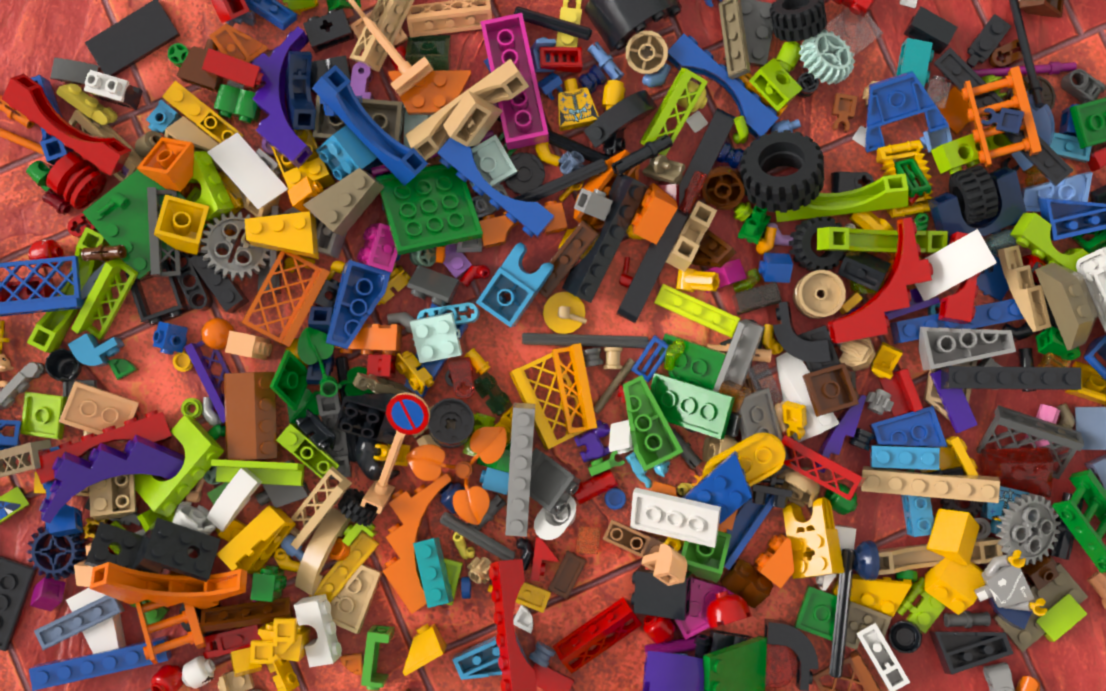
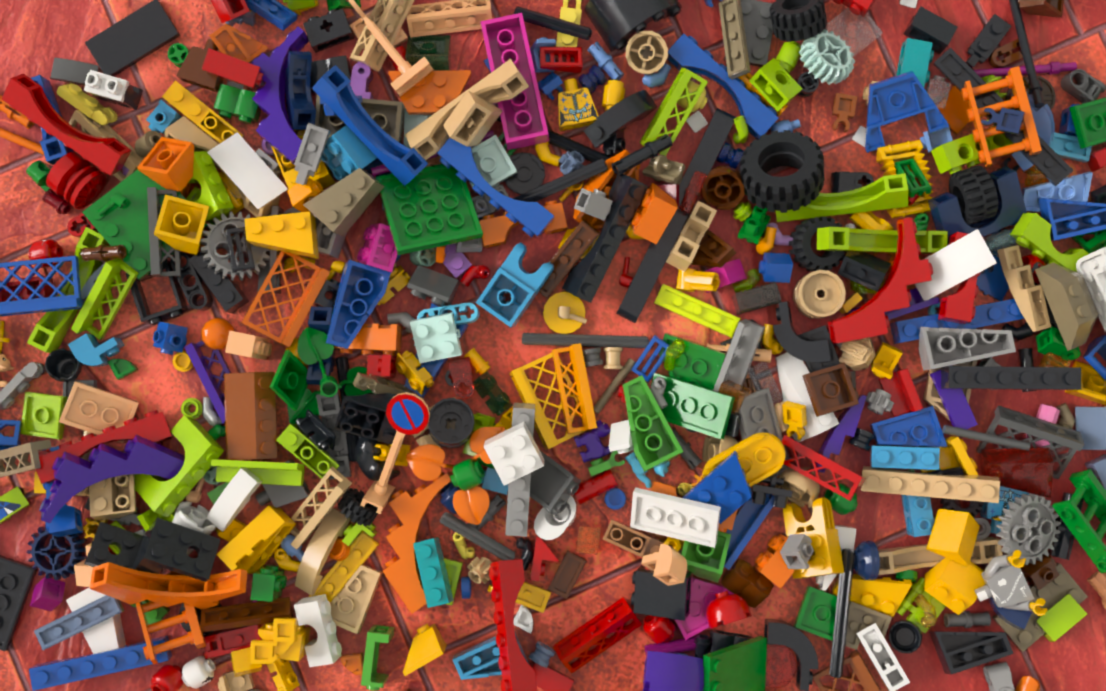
(242, 267): none -> black tile
(310, 152): none -> light grey hinge
(467, 474): none -> green head
(514, 453): none -> white brick
(657, 388): none -> light grey arm
(797, 551): none -> light grey brick
(929, 611): none -> clear yellow arm
(994, 439): none -> dark grey bar

